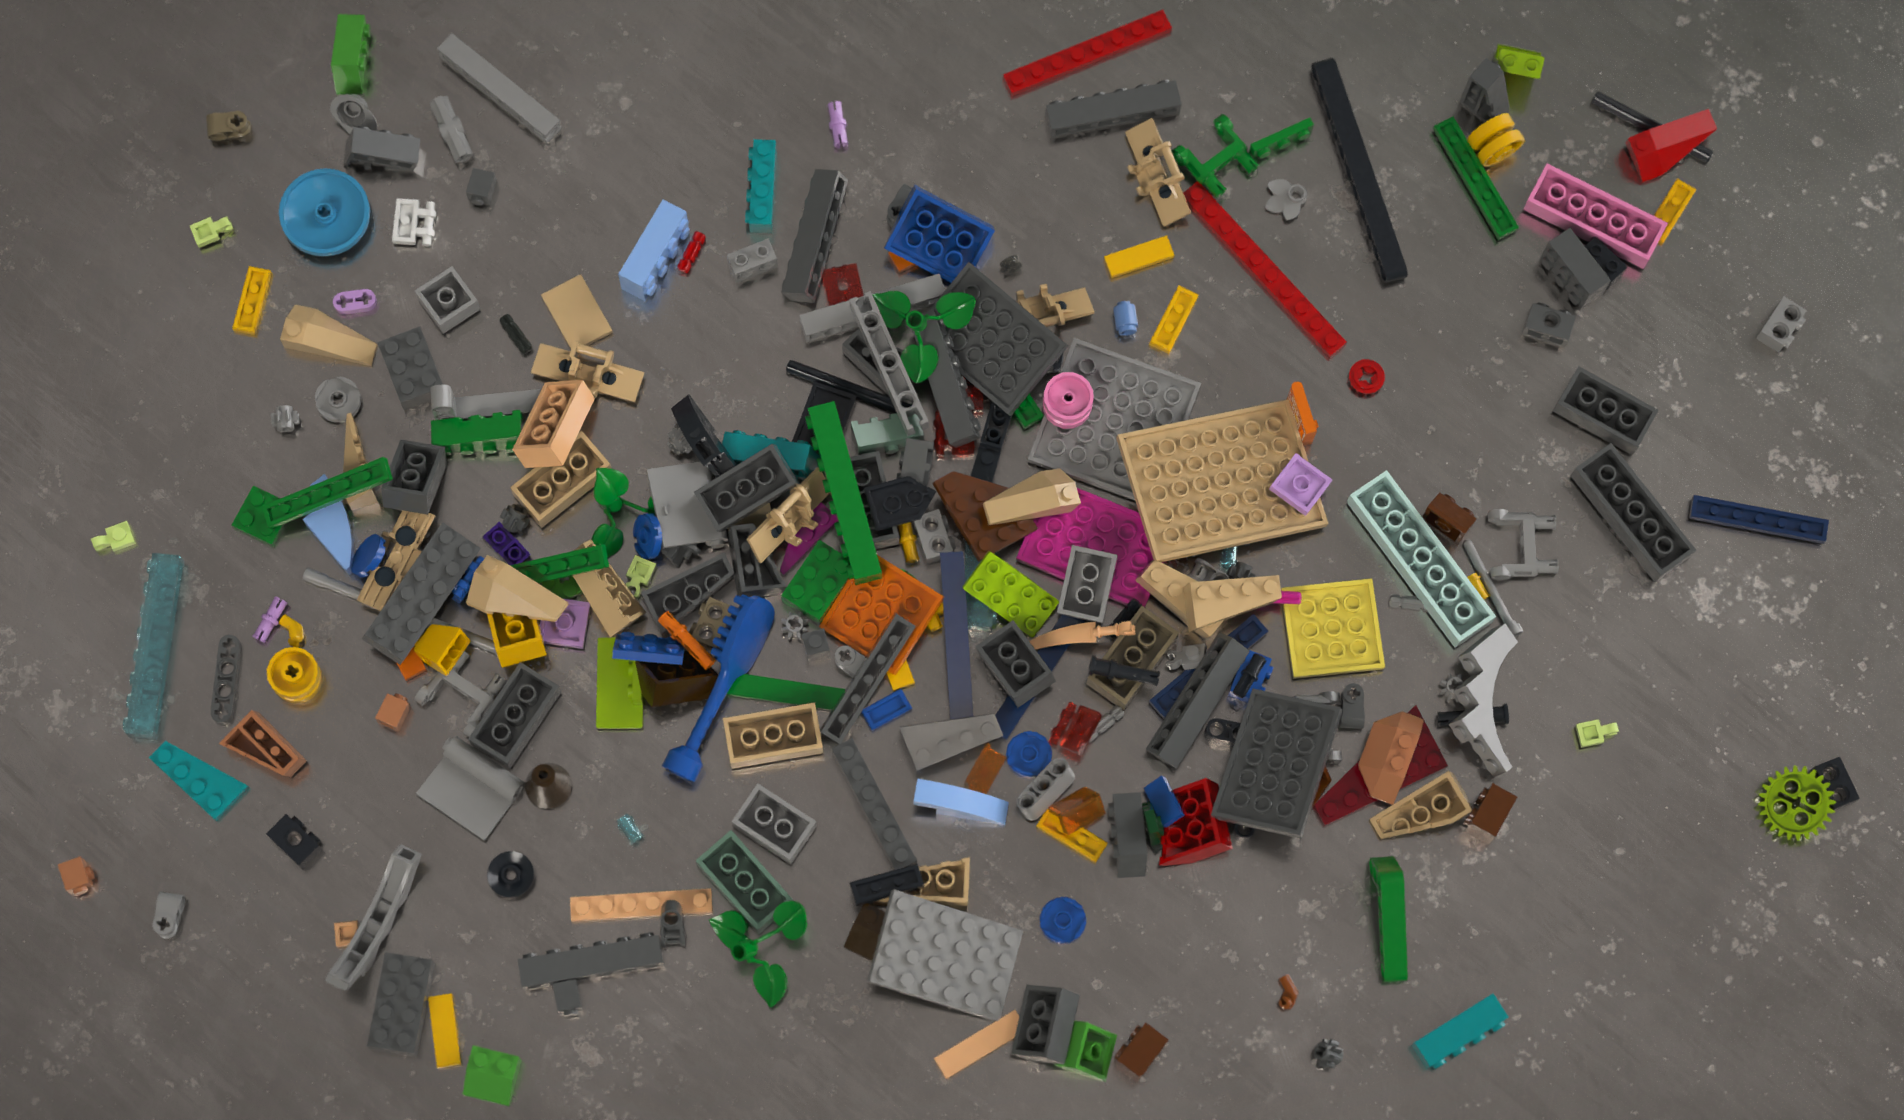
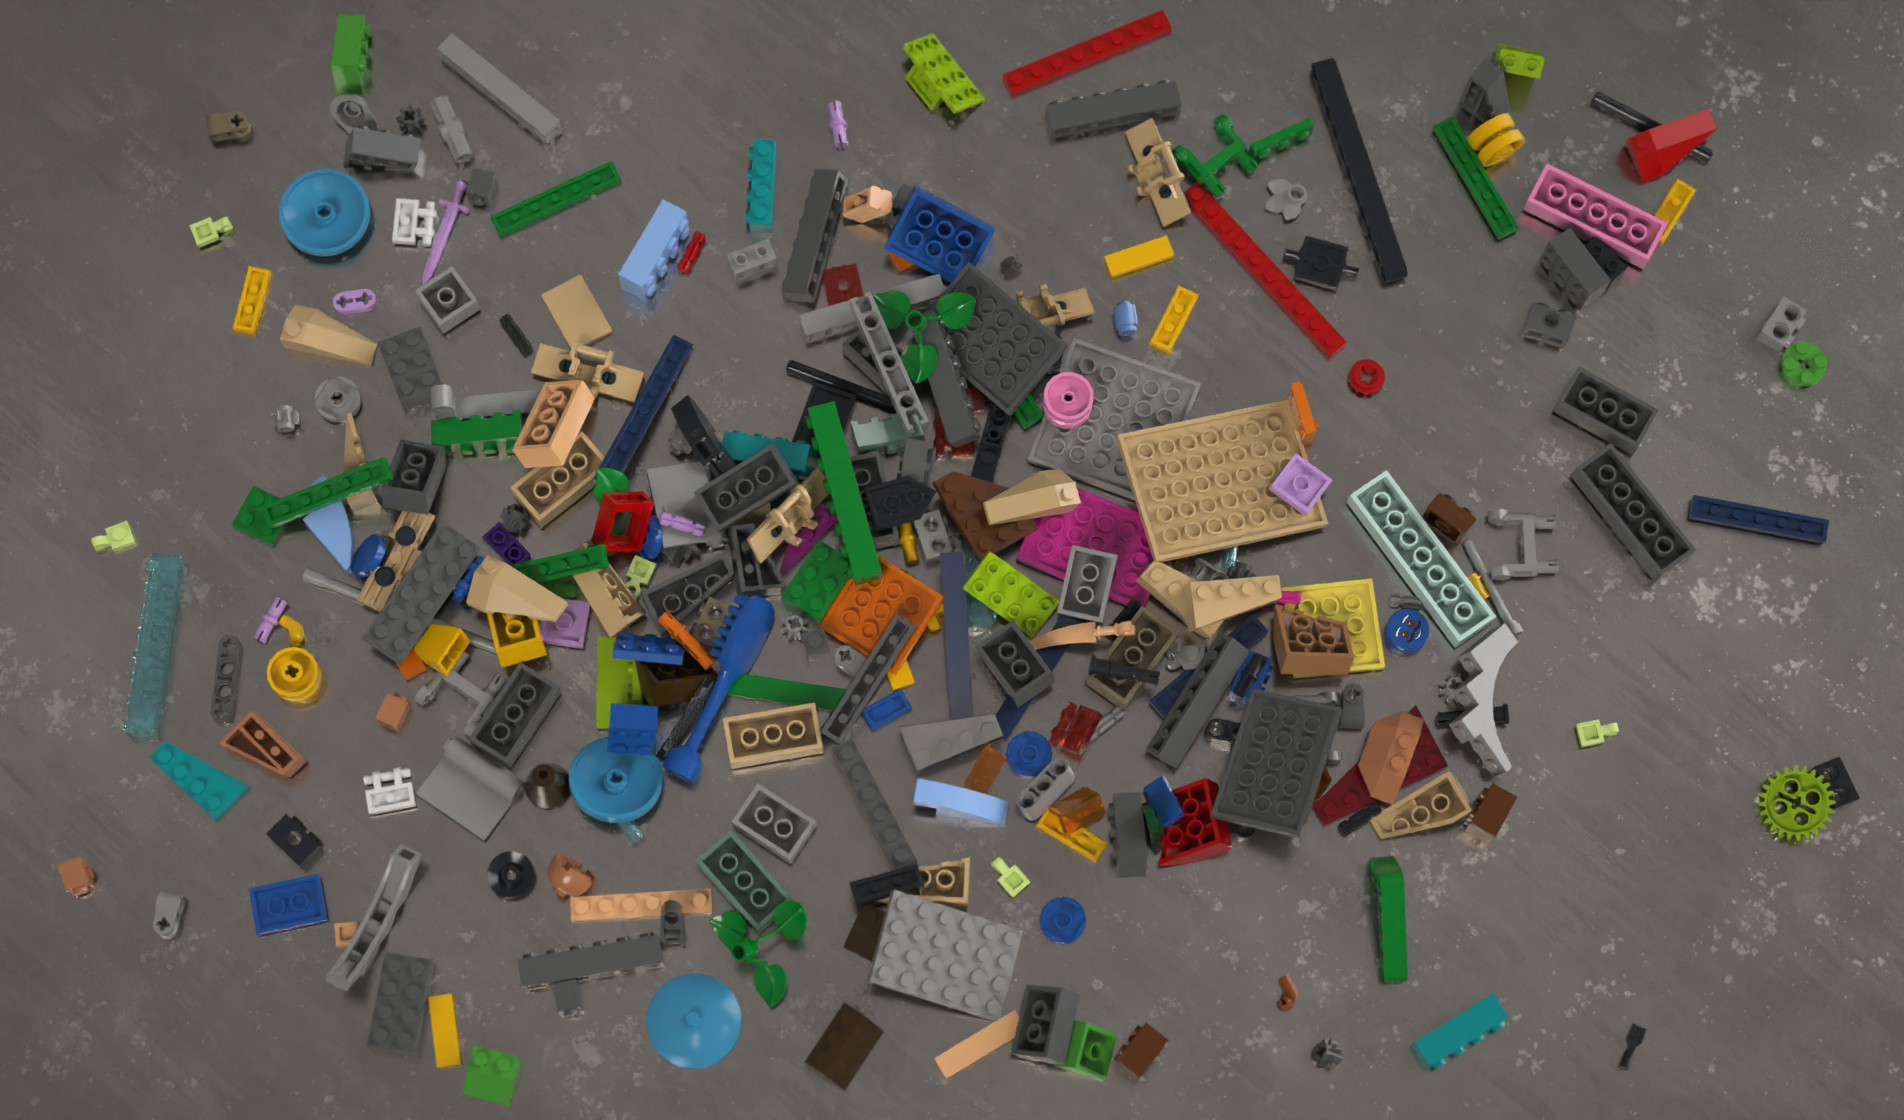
(288, 904): none -> blue plate
(391, 797): none -> white plate
(413, 115): none -> dark grey gear
(445, 227): none -> lavender sword
(555, 199): none -> green tile
(569, 876): none -> nougat cylinder
(614, 785): none -> dark azure dish
(615, 502): none -> red window
(632, 729): none -> blue brick
(647, 405): none -> dark blue tile
(682, 524): none -> lavender axle
(687, 718): none -> black sticker
(694, 1021): none -> dark azure dish
(844, 1046): none -> dark brown slope
(867, 204): none -> light nougat brick
(939, 77): none -> lime bracket
(1012, 879): none -> yellowish green plate
(1311, 644): none -> medium nougat wedge
(1321, 263): none -> black plate
(1360, 818): none -> black axle
(1406, 631): none -> blue head
(1634, 1039): none -> black piece
(1809, 353): none -> bright green plate

